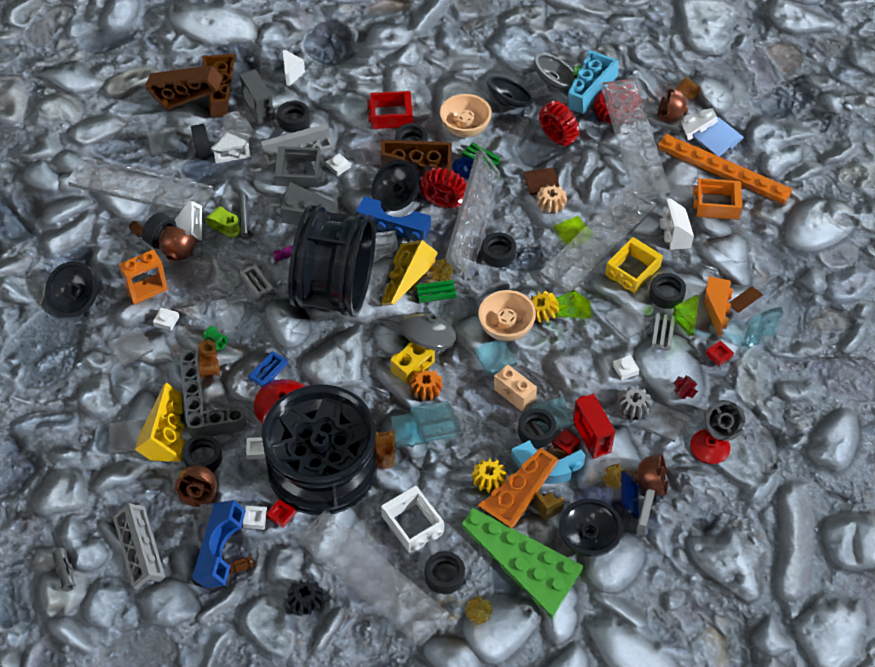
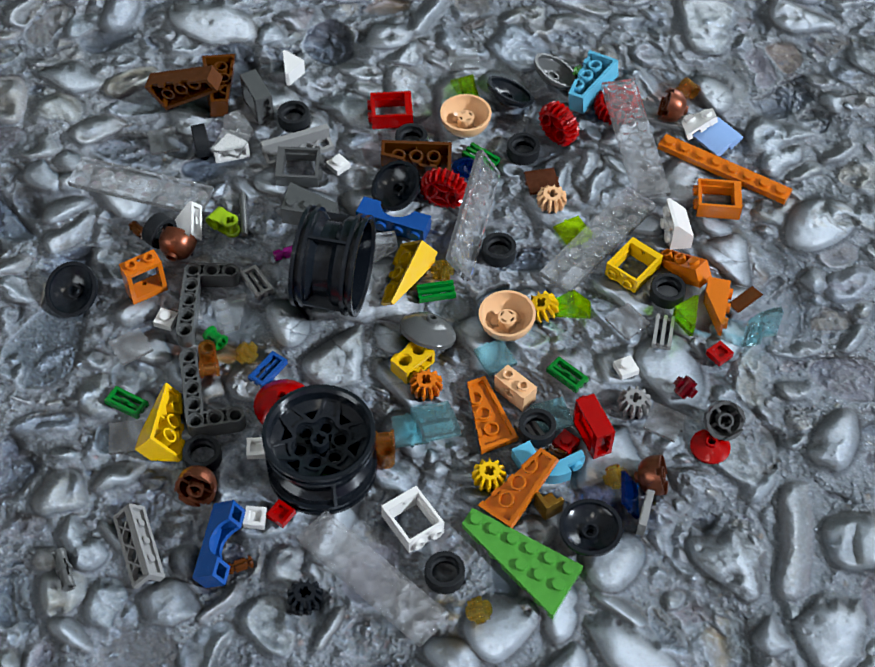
(126, 406): none -> green tile
(194, 278): none -> dark grey beam
(246, 352): none -> clear yellow gear
(465, 85): none -> clear neon green slope
(489, 417): none -> orange wing
(523, 139): none -> black tyre
(564, 376): none -> green tile
(689, 268): none -> orange slope

